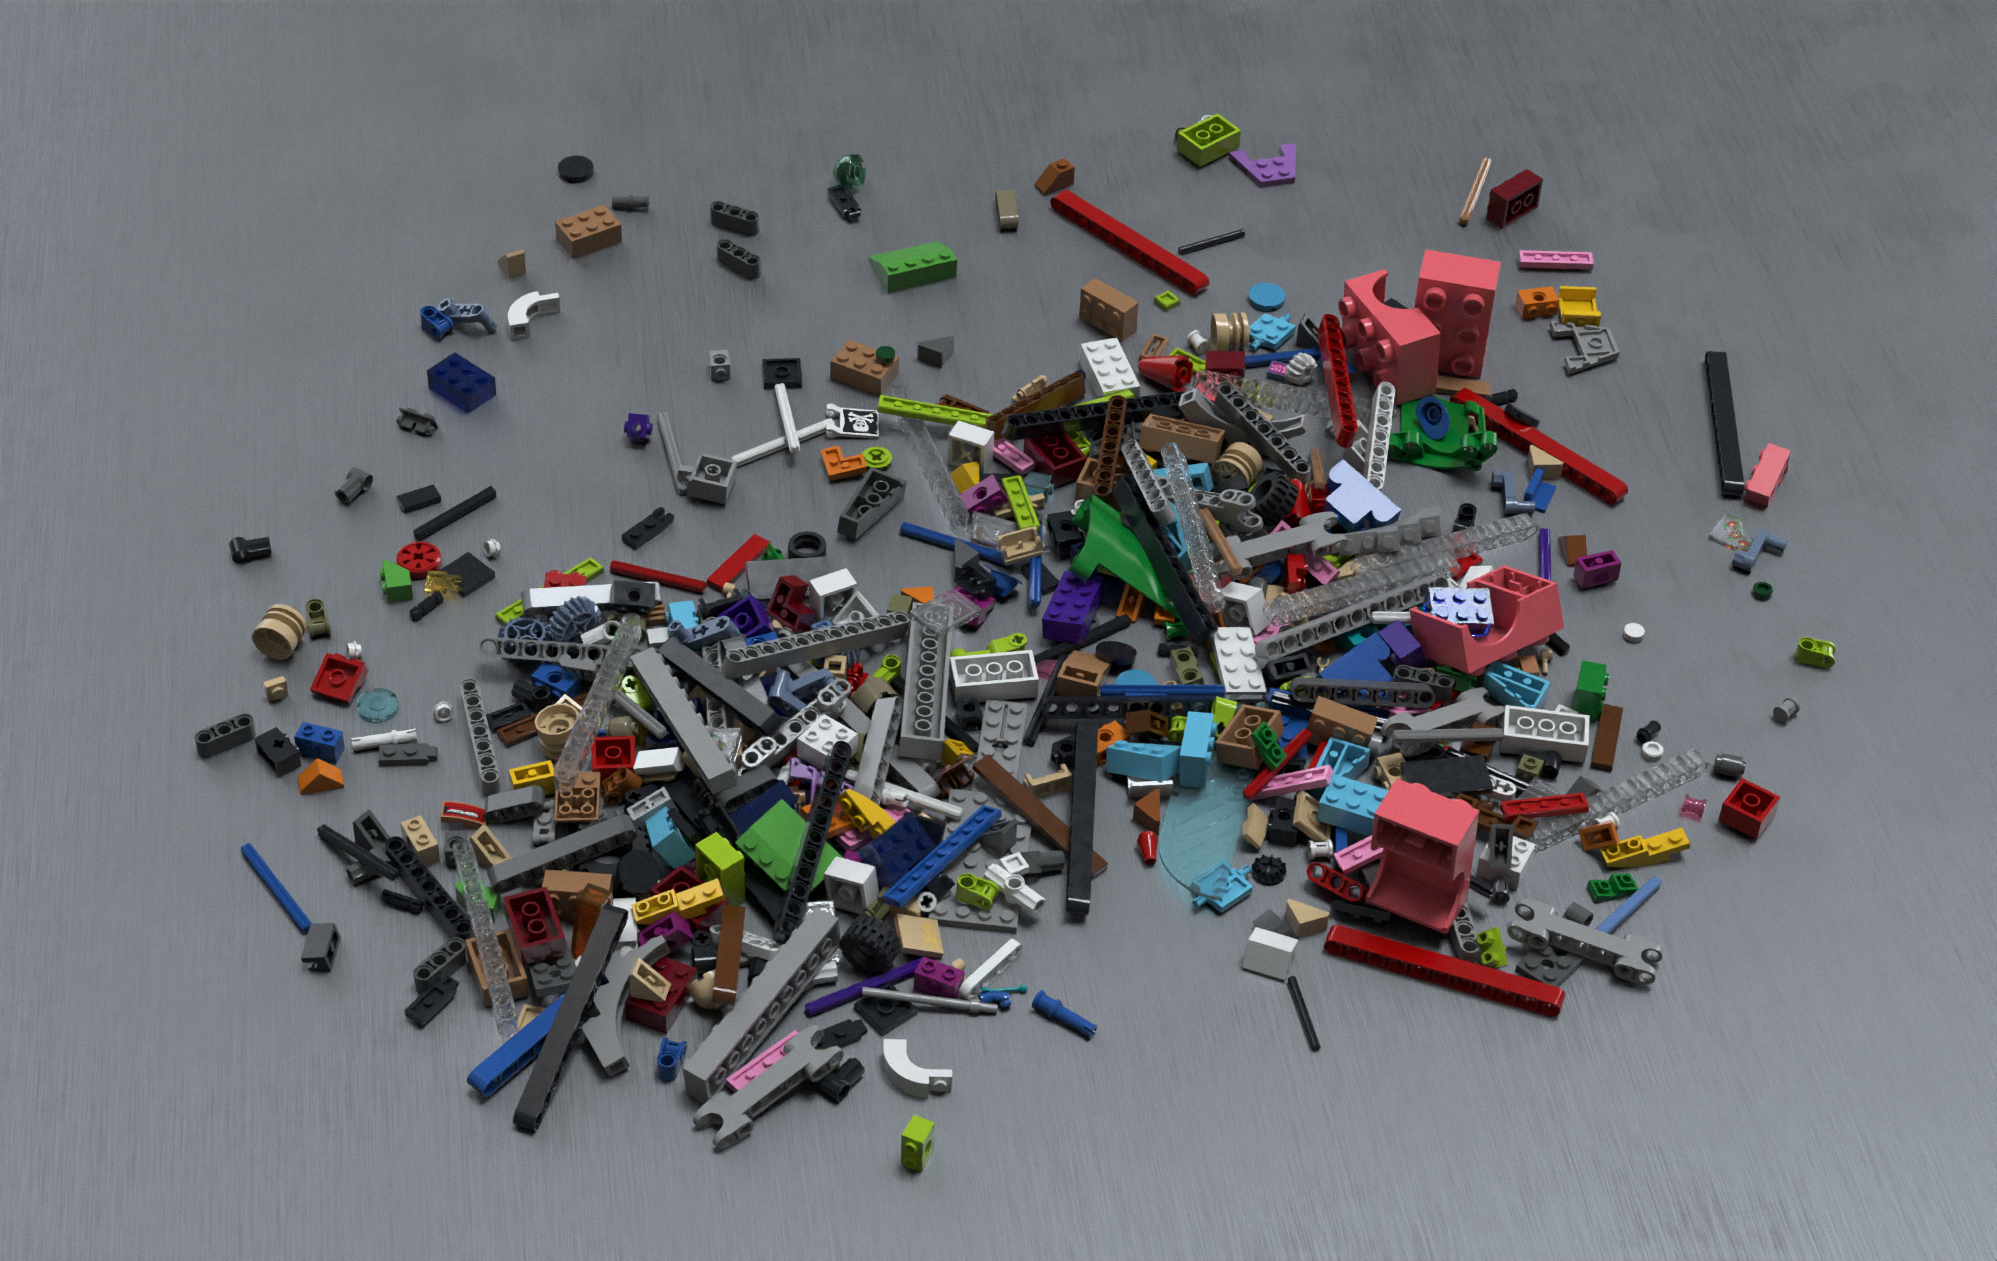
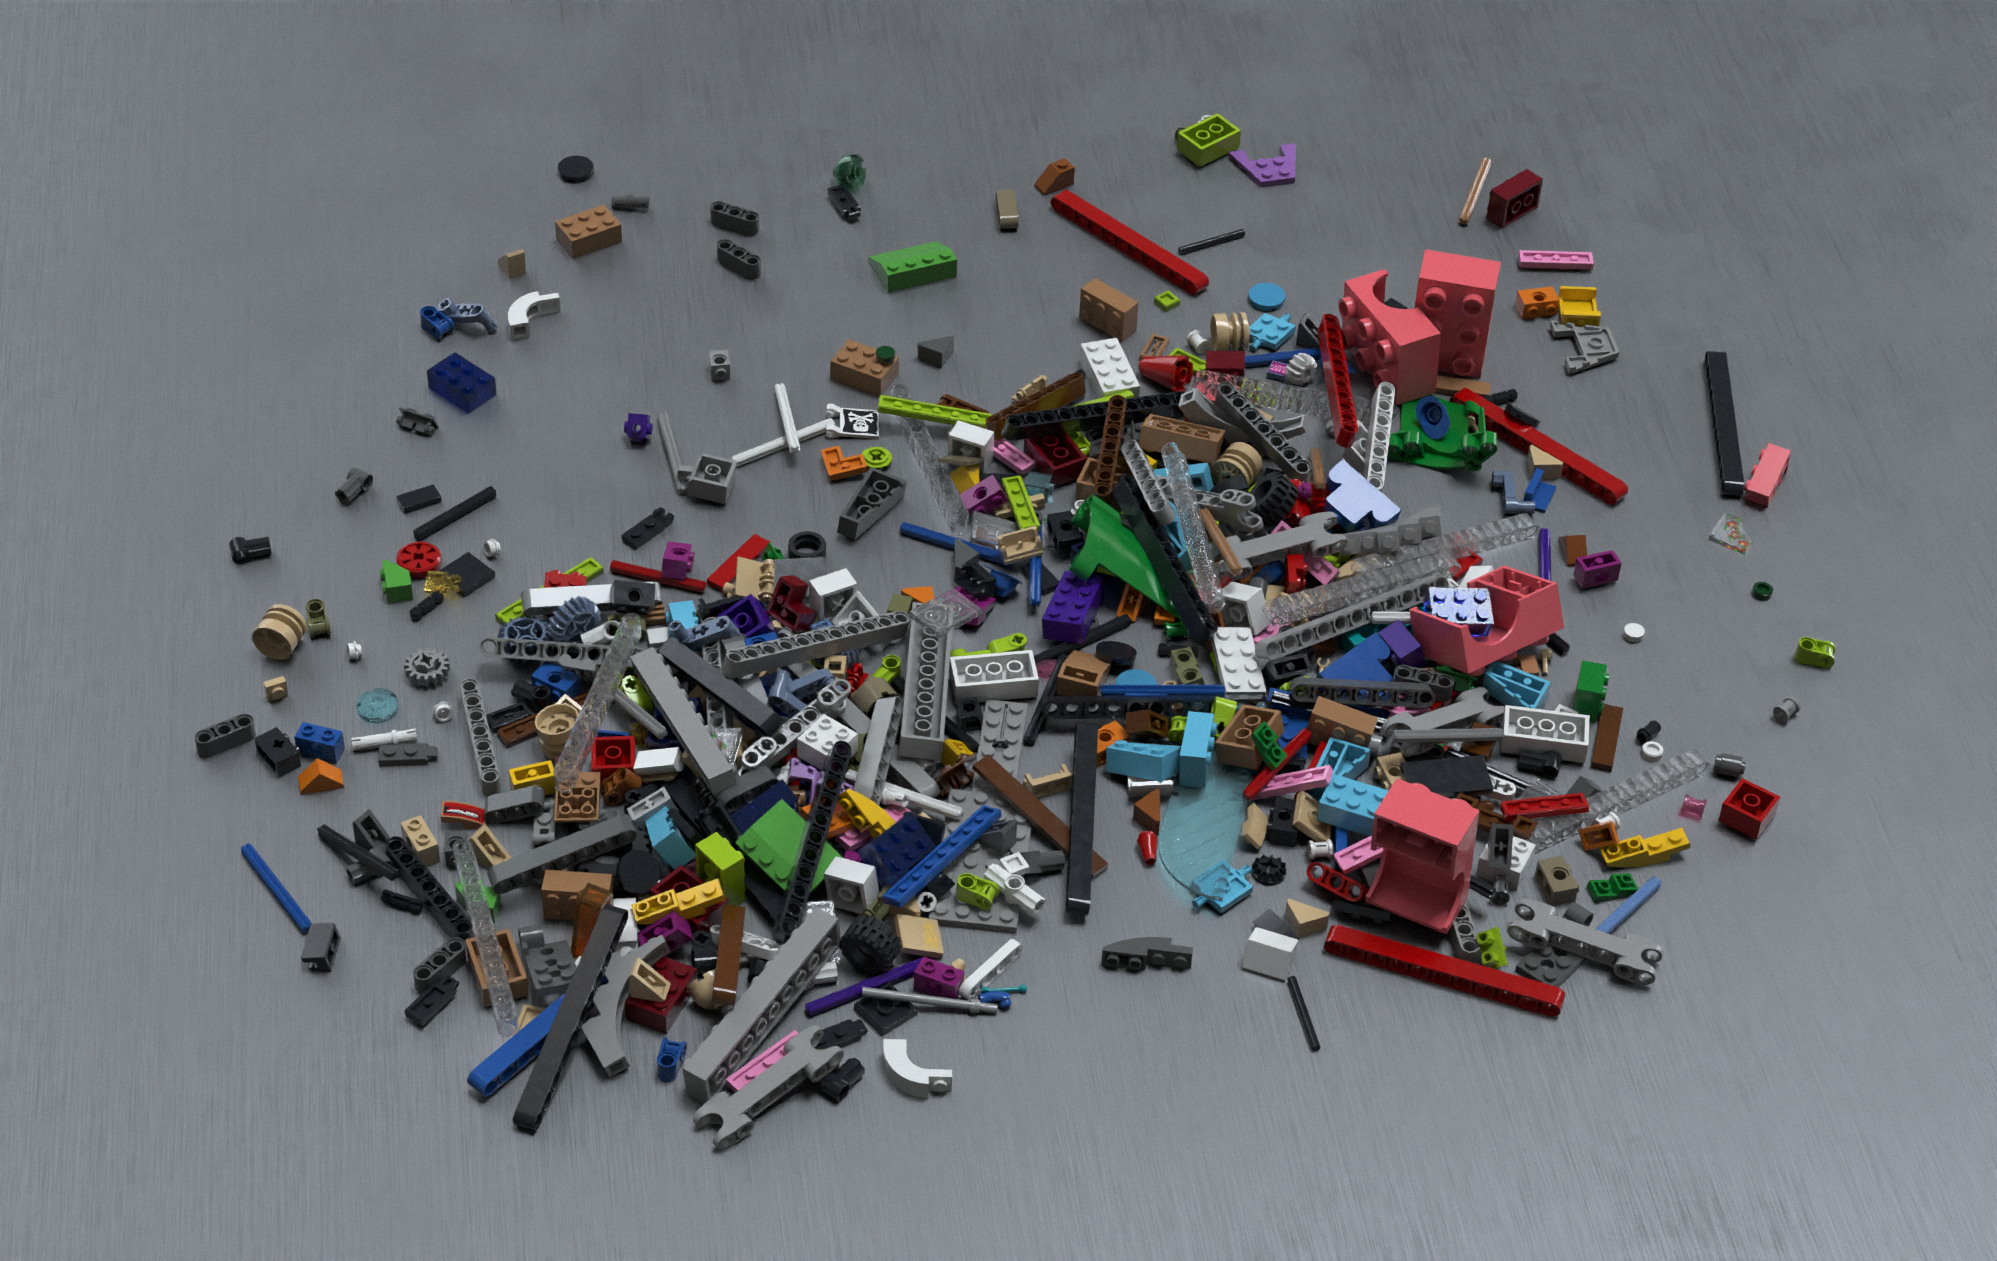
(339, 677): red plate -> none
(426, 666): none -> light grey gear
(534, 925): dark red brick -> none
(622, 727): dark tan head -> none
(677, 560): none -> magenta brick
(755, 579): none -> tan hinge
(782, 371): black tile -> none
(917, 1143): lime brick -> none
(960, 460): none -> dark tan piece
(1055, 1009): blue pin -> none
(1063, 752): black brick -> none
(1137, 952): none -> dark grey slope
(1305, 490): none -> magenta plate
(1465, 517): black piece -> none
(1529, 768): olive brick -> none
(1556, 881): none -> dark tan brick
(1748, 559): sand blue beam -> none

